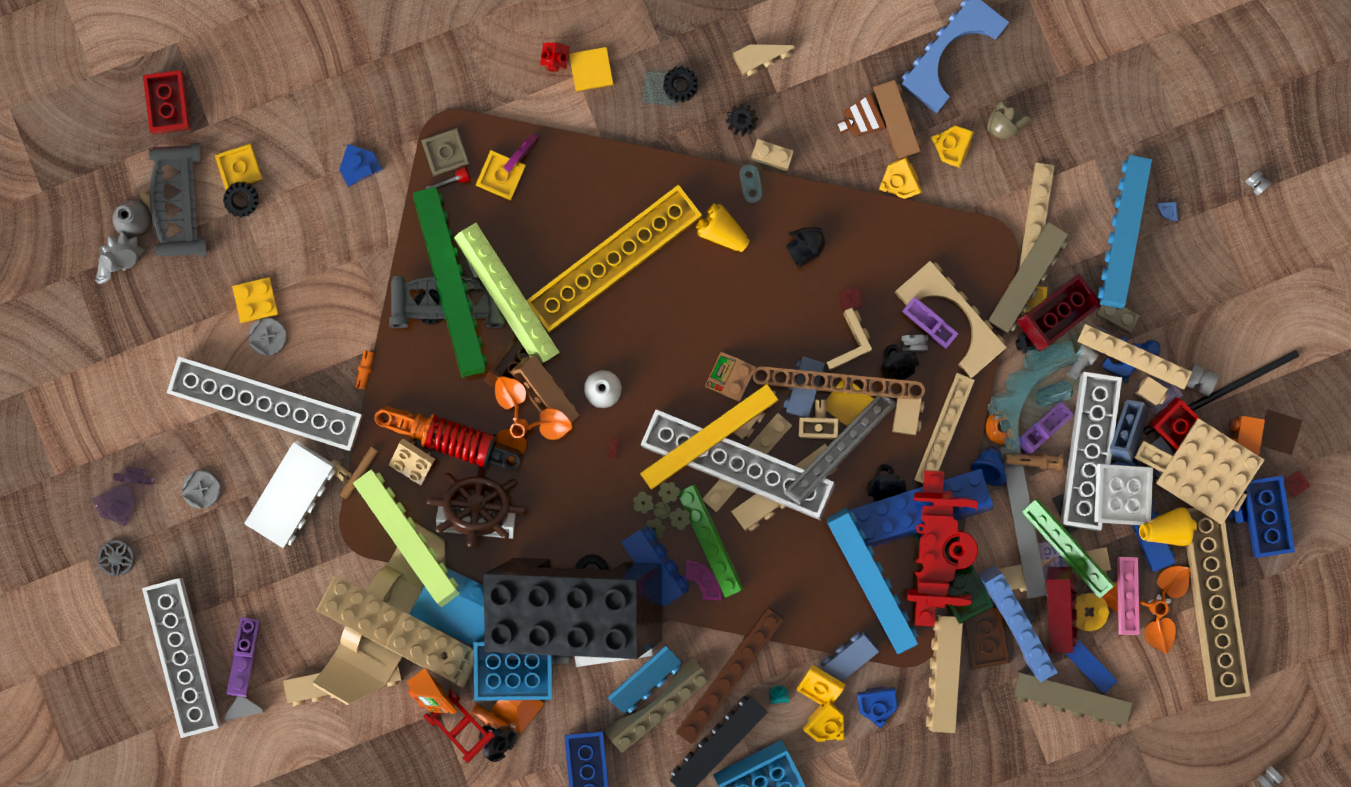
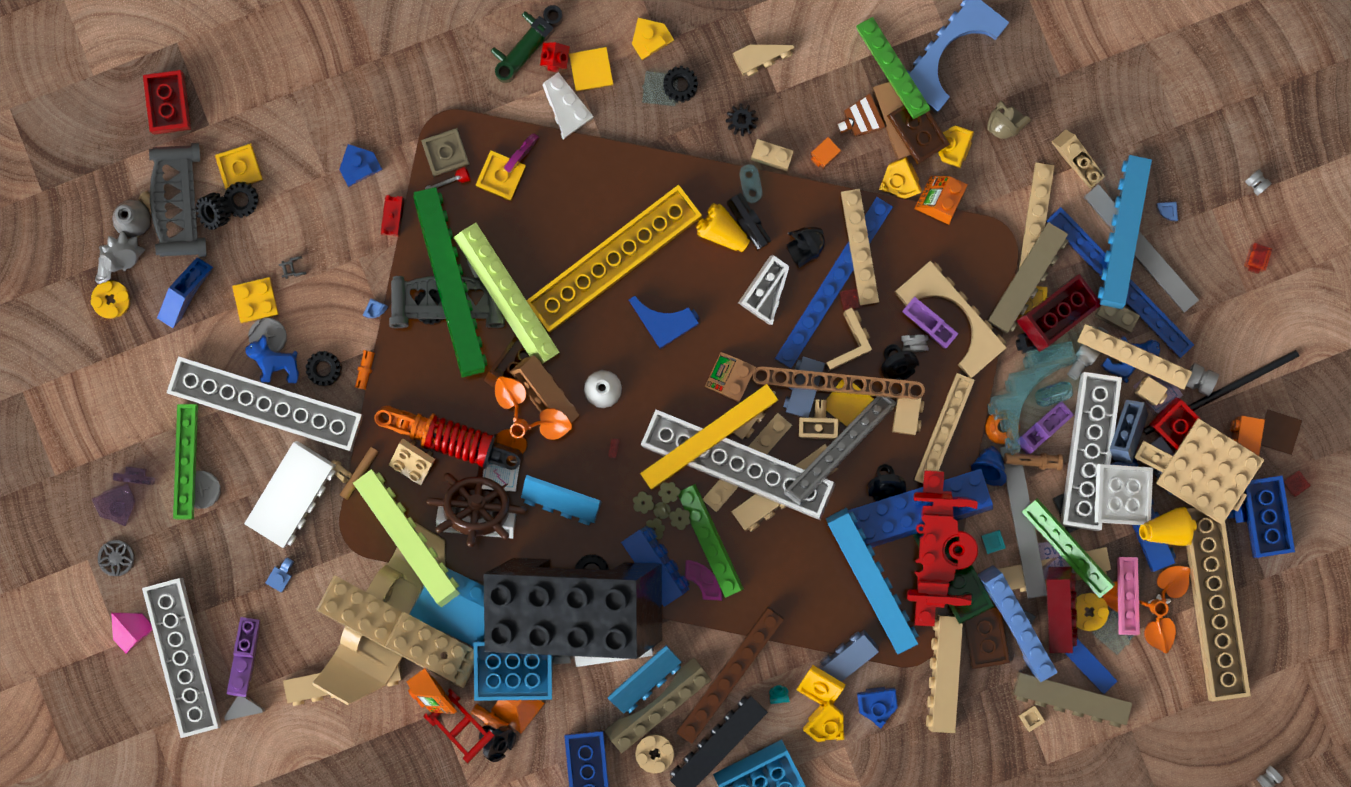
(99, 300): none -> yellow plate
(129, 629): none -> dark pink slope
(182, 292): none -> blue arch
(185, 461): none -> bright green plate
(213, 211): none -> black tyre
(272, 361): none -> blue animal
(279, 576): none -> medium blue plate
(286, 275): none -> dark grey piece
(315, 360): none -> black tyre
(374, 309): none -> medium blue tile
(392, 215): none -> red hinge
(502, 476): none -> white sticker
(539, 32): none -> dark green piece
(560, 499): none -> dark azure slope
(567, 107): none -> white wing
(650, 37): none -> yellow plate
(656, 764): none -> tan brick
(665, 326): none -> blue arch
(749, 221): none -> black piece
(765, 290): none -> white wedge
(825, 153): none -> orange brick
(829, 290): none -> blue plate
(859, 247): none -> tan plate
(893, 68): none -> bright green plate
(920, 135): none -> reddish brown tile
(941, 197): none -> orange slope
(993, 542): none -> teal plate
(1031, 718): none -> tan tile
(1078, 158): none -> tan slope
(1109, 634): none -> clear light blue piece
(1136, 298): none -> blue plate
(1145, 254): none -> light grey tile
(1257, 258): none -> clear red brick

